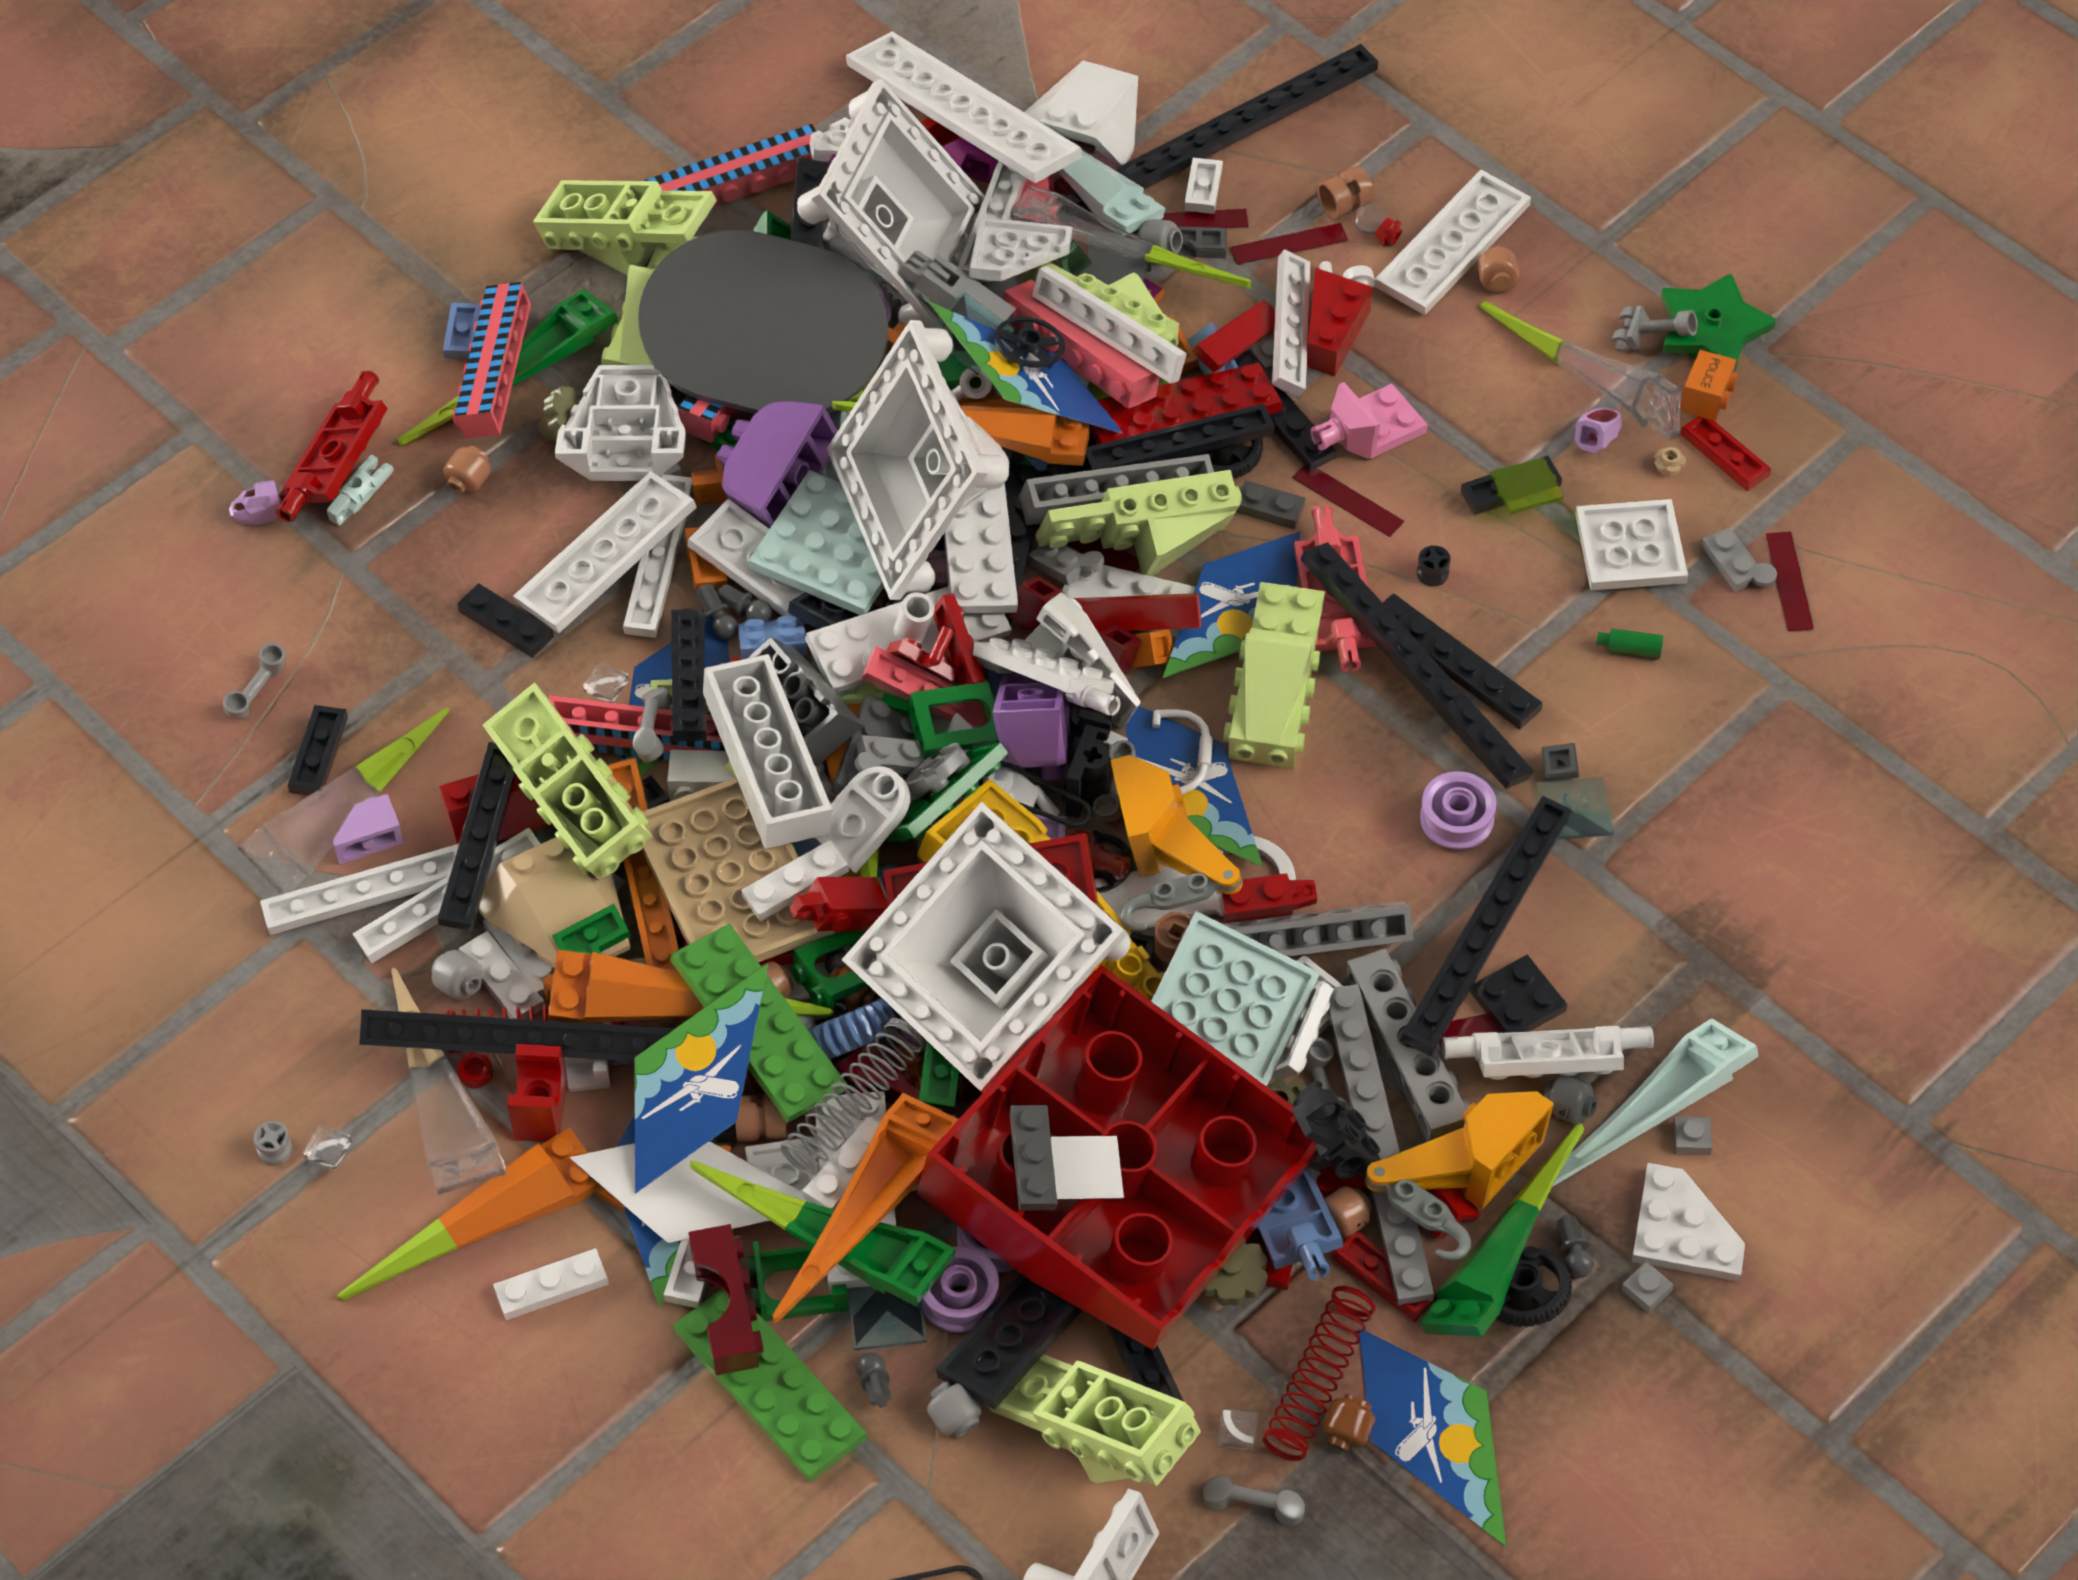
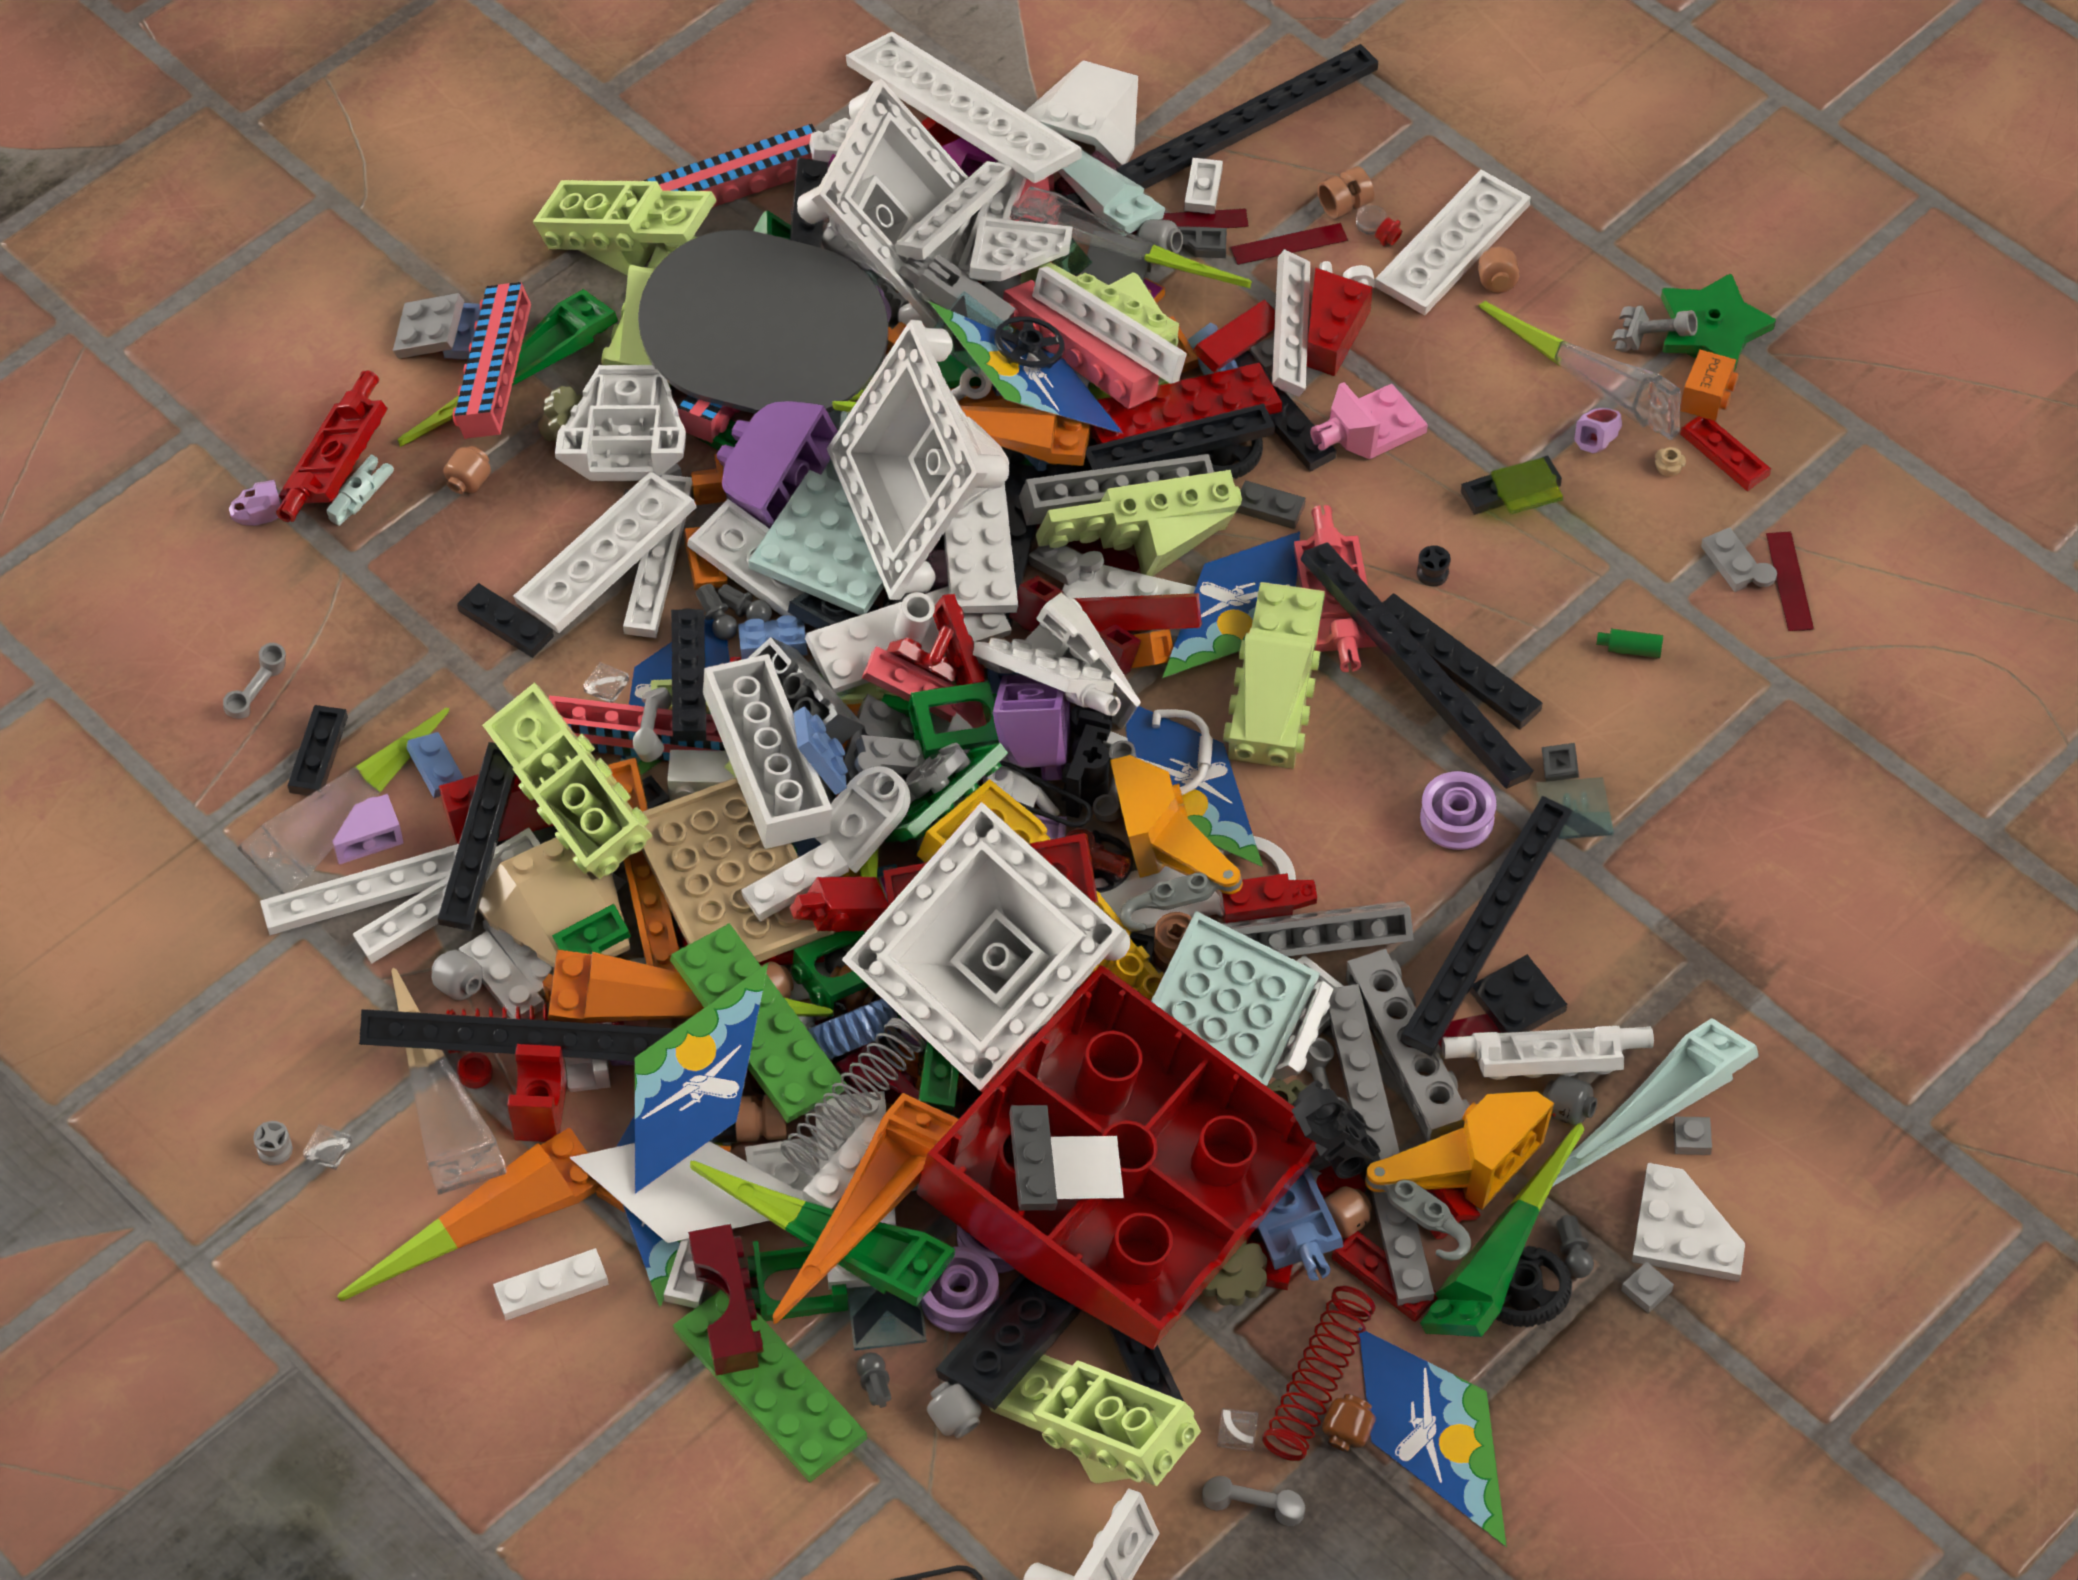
(428, 325): none -> light grey plate
(433, 761): none -> medium blue plate
(819, 749): none -> medium blue plate
(954, 210): none -> white plate
(1349, 500): dark red sticker -> none
(1631, 544): white plate -> none

